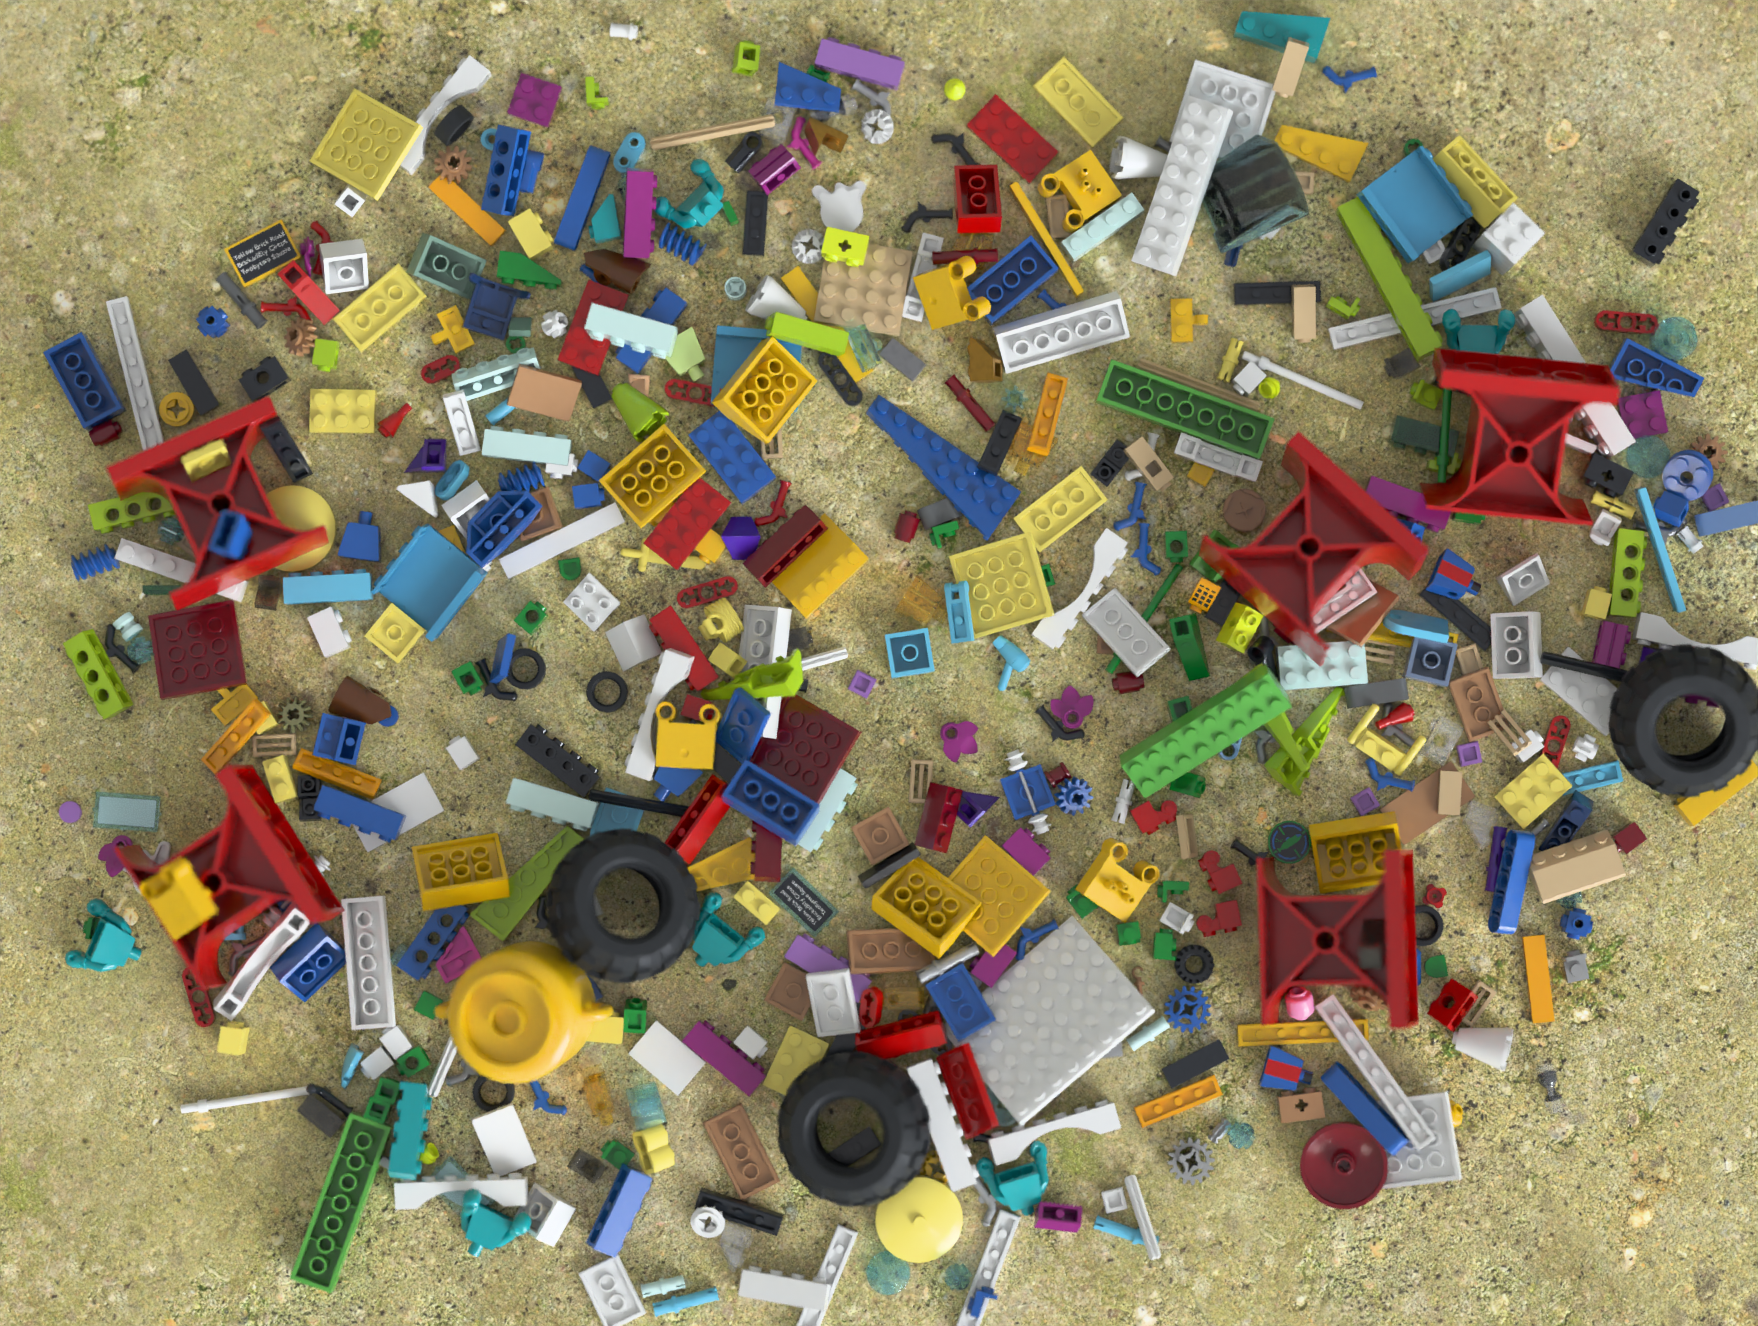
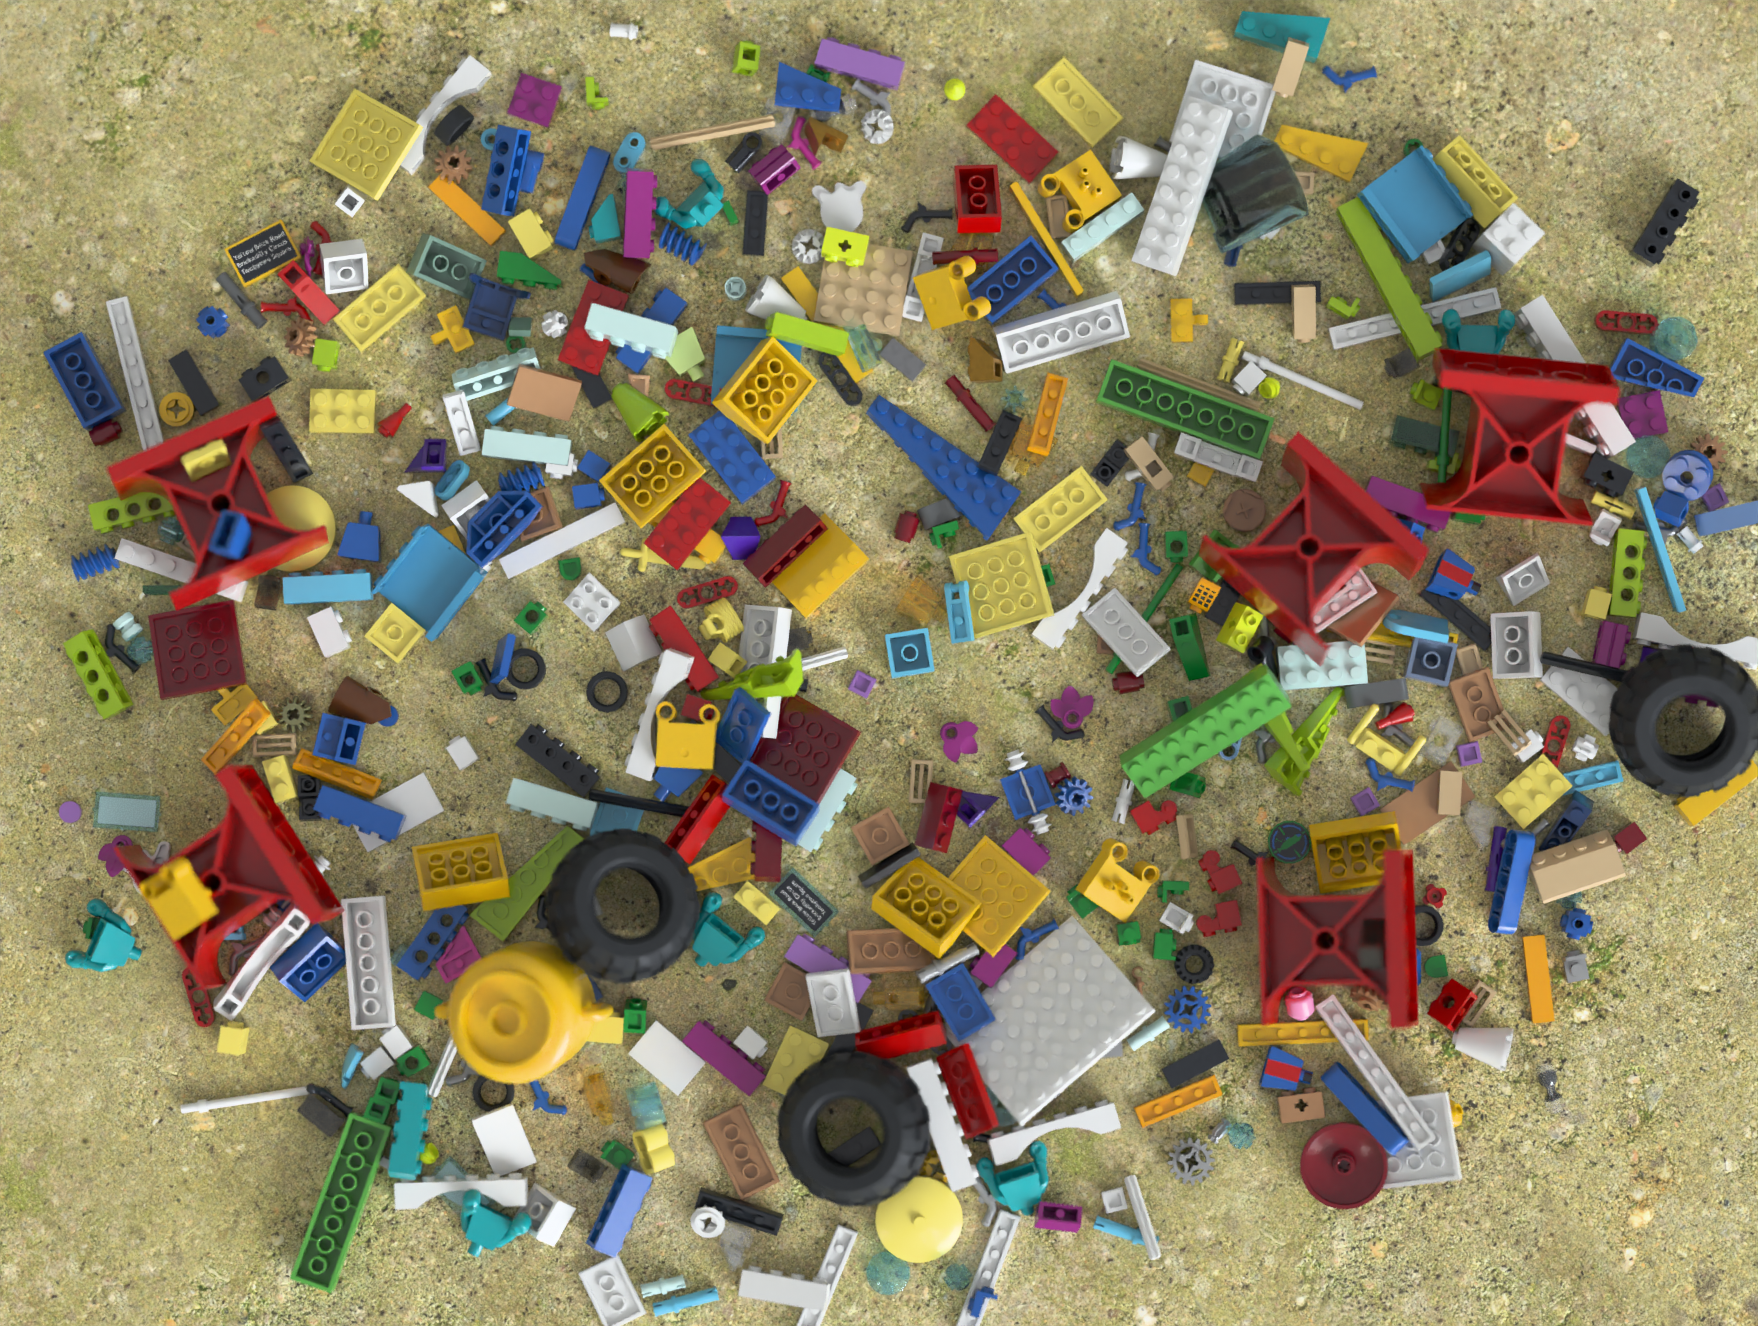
(438, 364): red beam -> none
(871, 1007): red beam -> none
(957, 147): black piece -> none
(1014, 658): medium azure piece -> none

